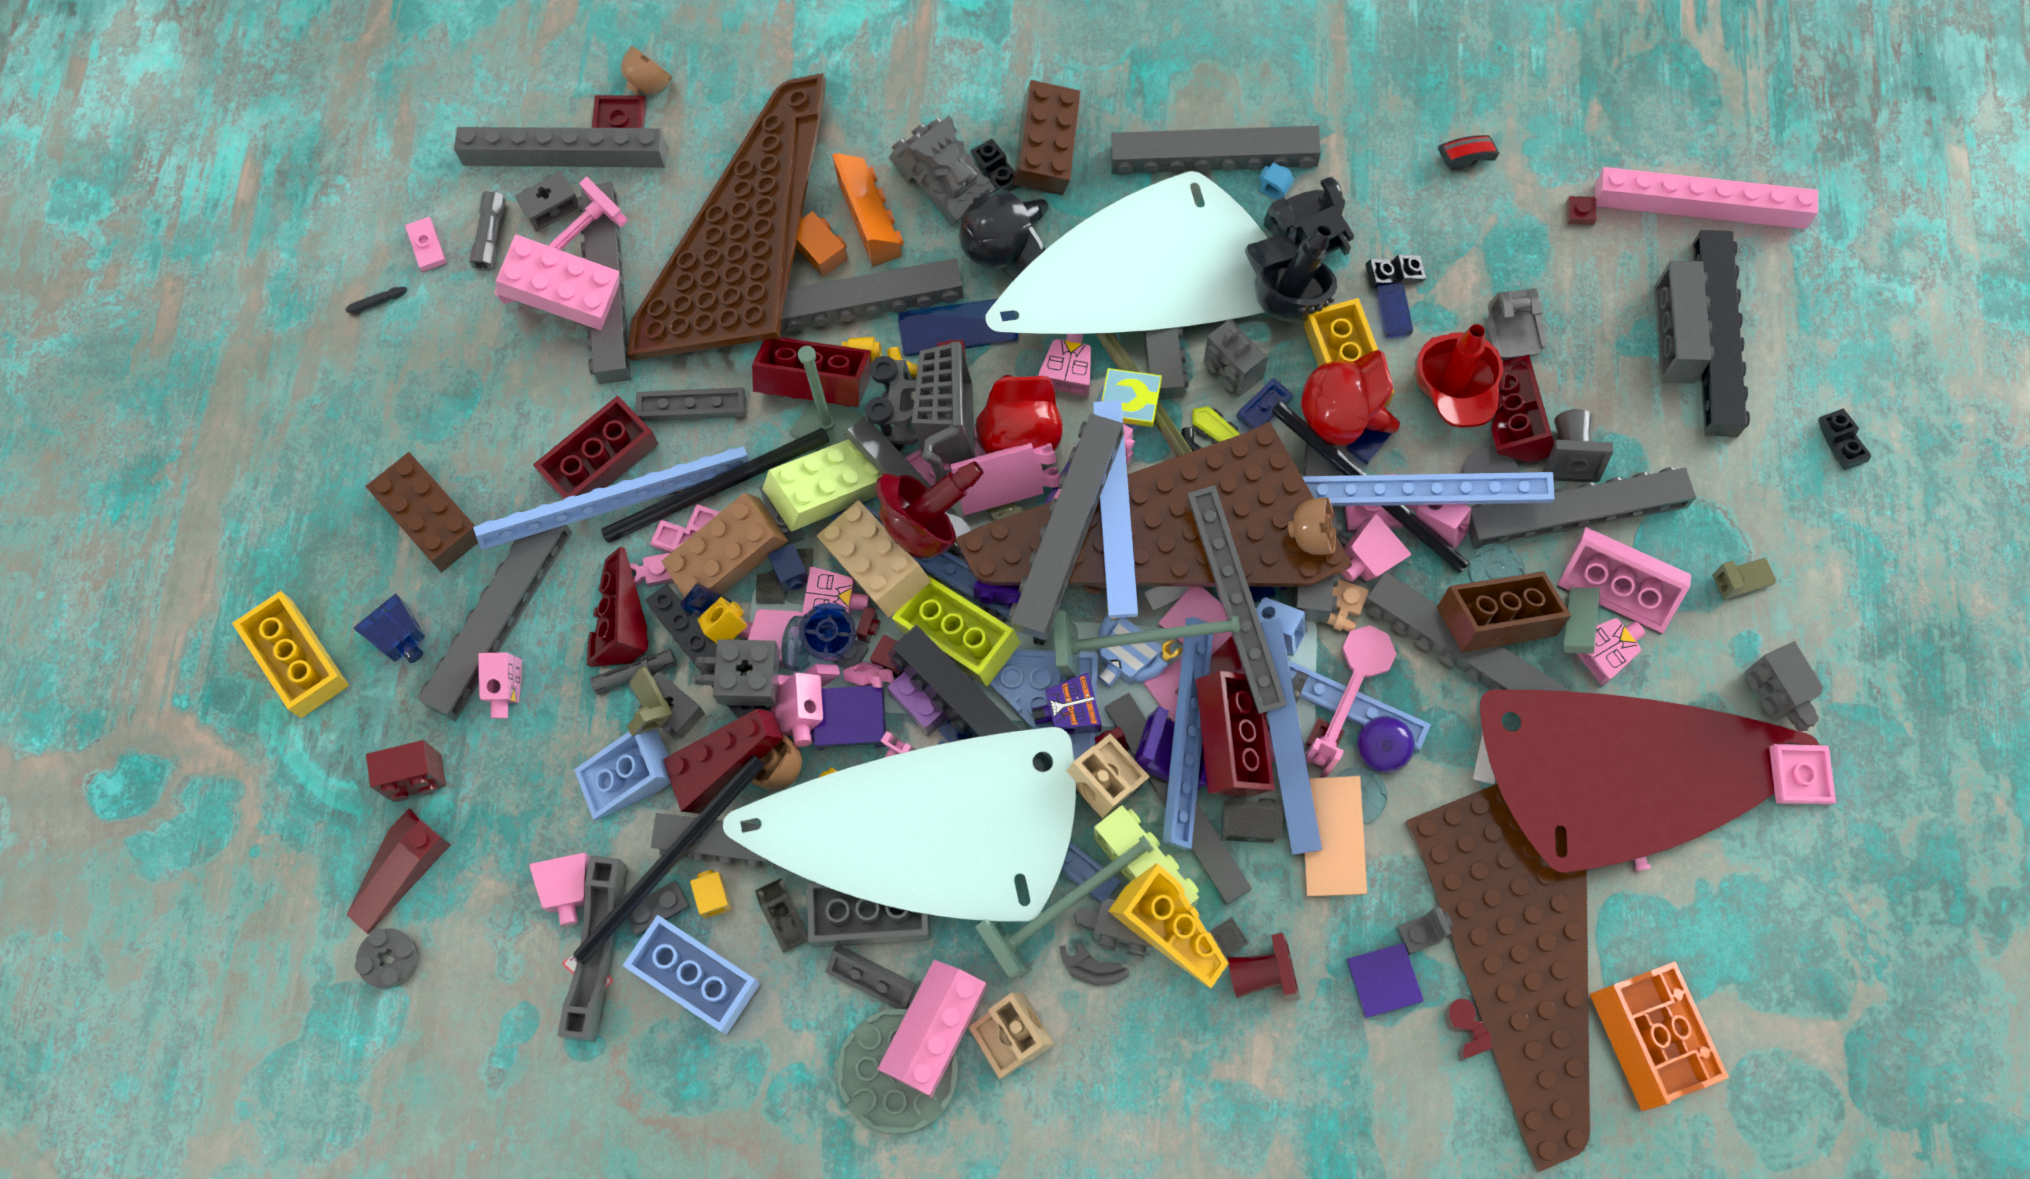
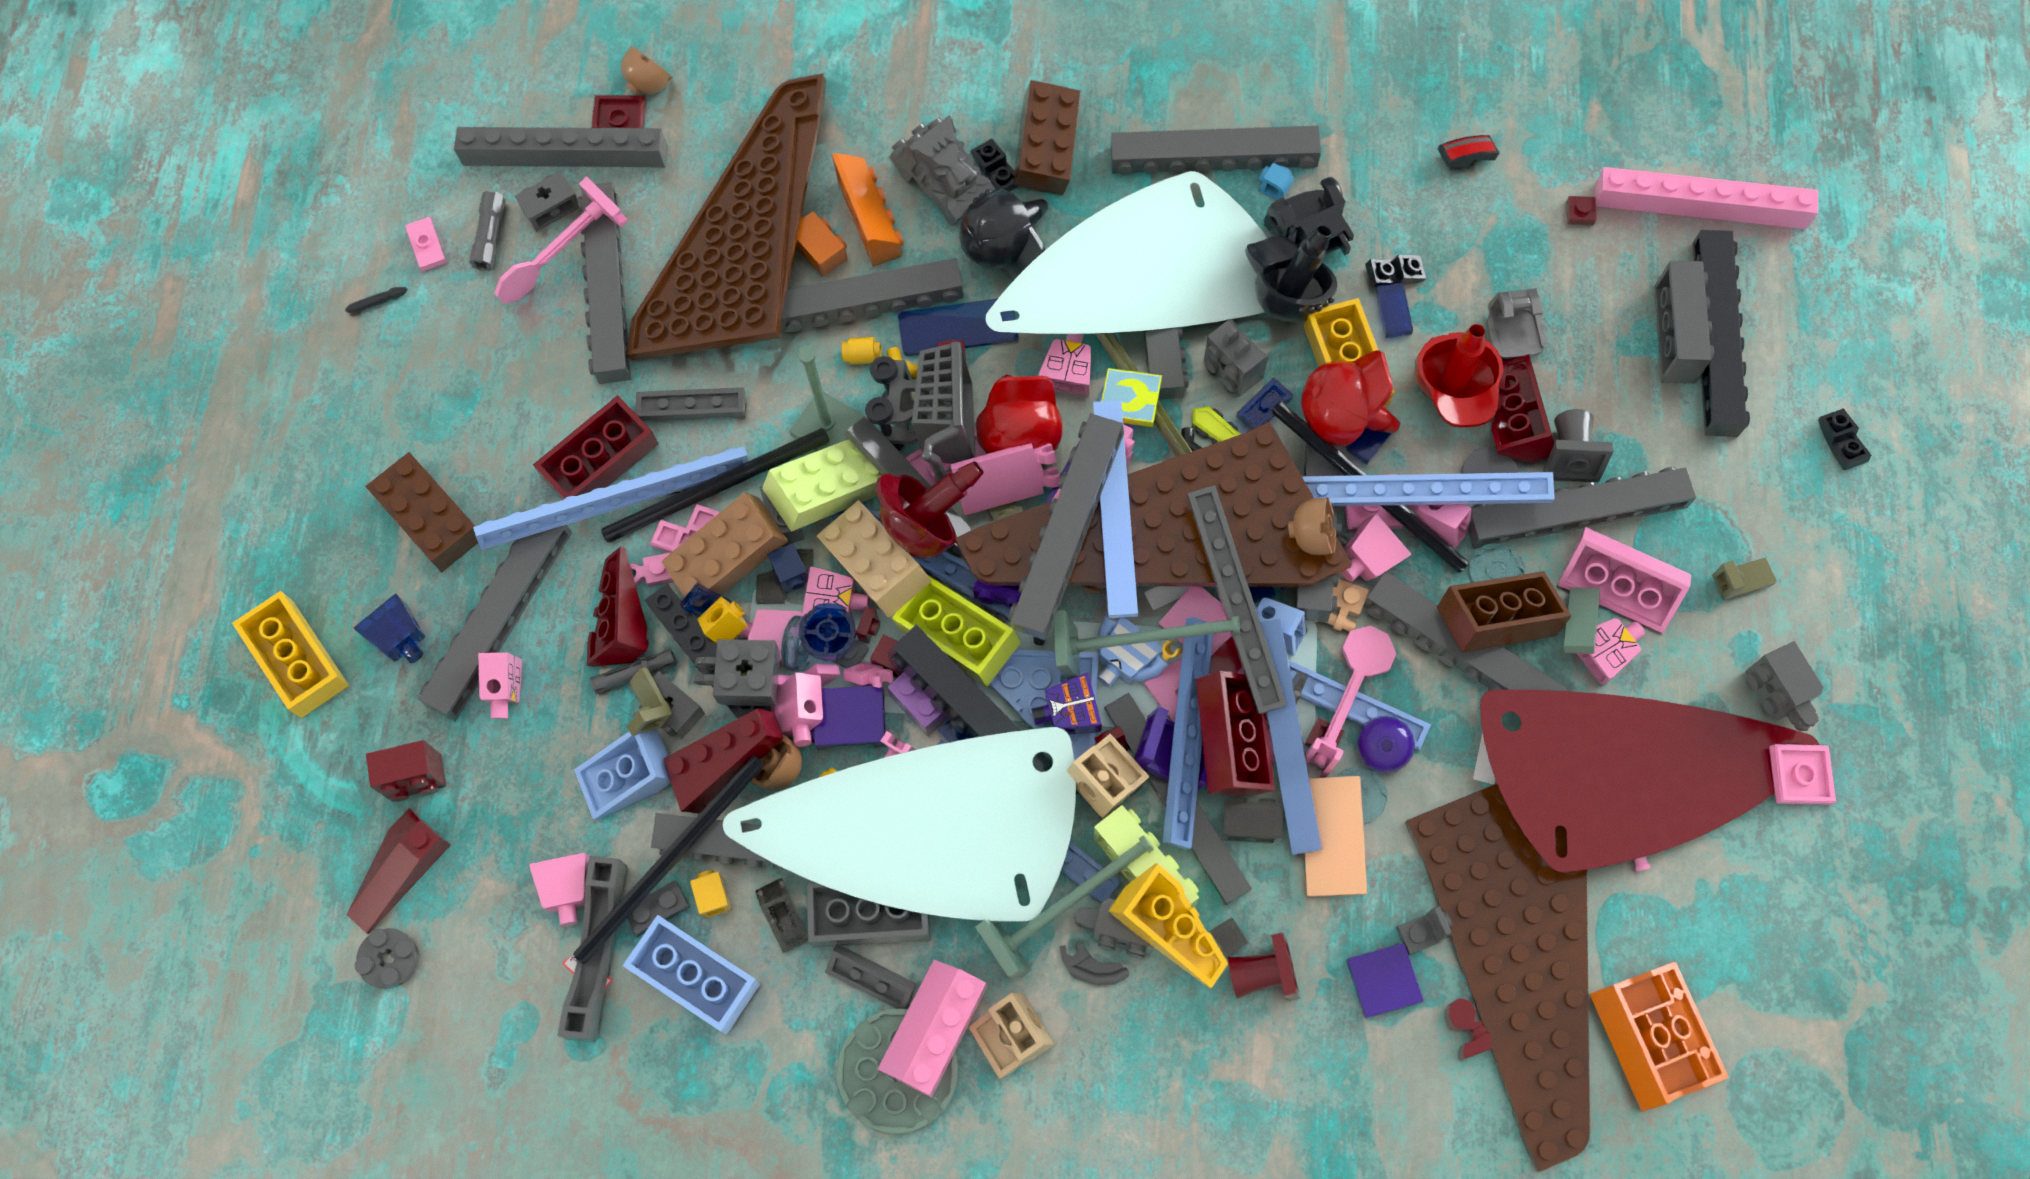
(557, 282): bright pink brick -> none
(841, 370): dark red brick -> none

